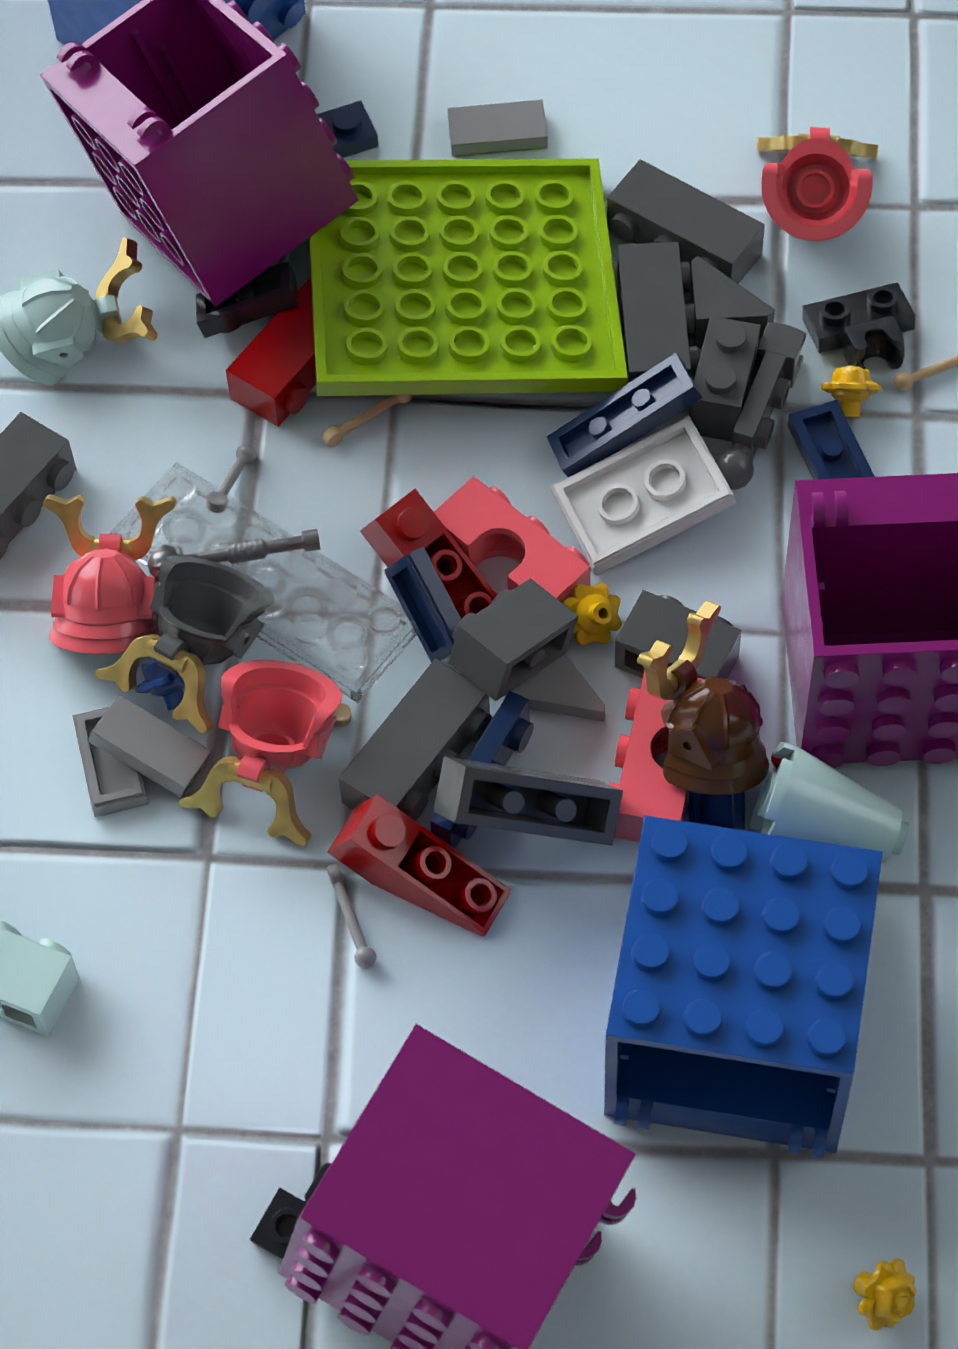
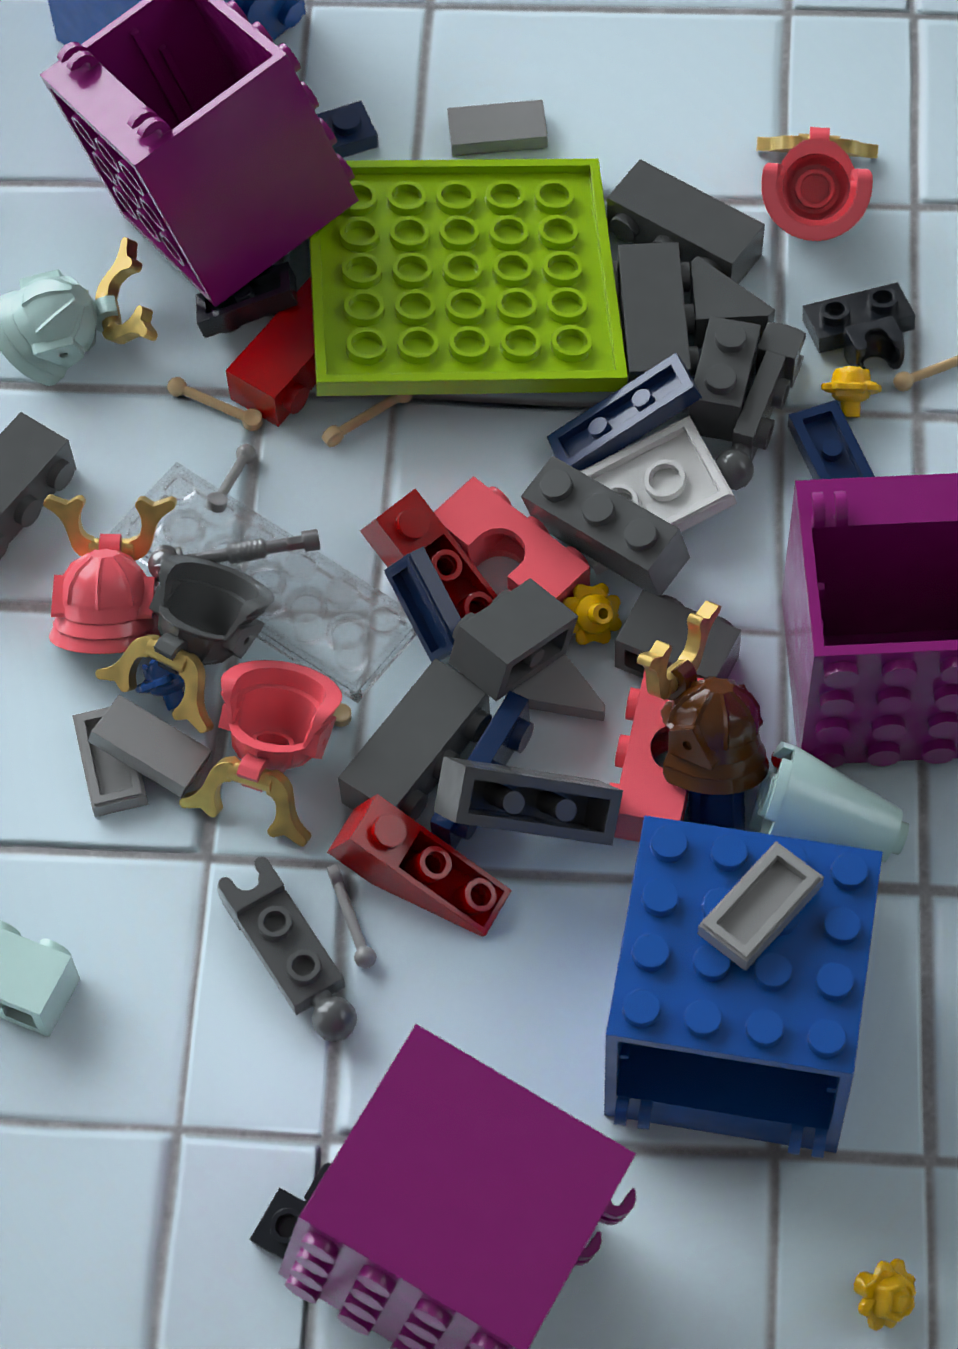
(251, 418): none -> tan hinge
(290, 951): none -> dark grey plate
(606, 526): none -> dark grey brick
(760, 905): none -> light grey tile

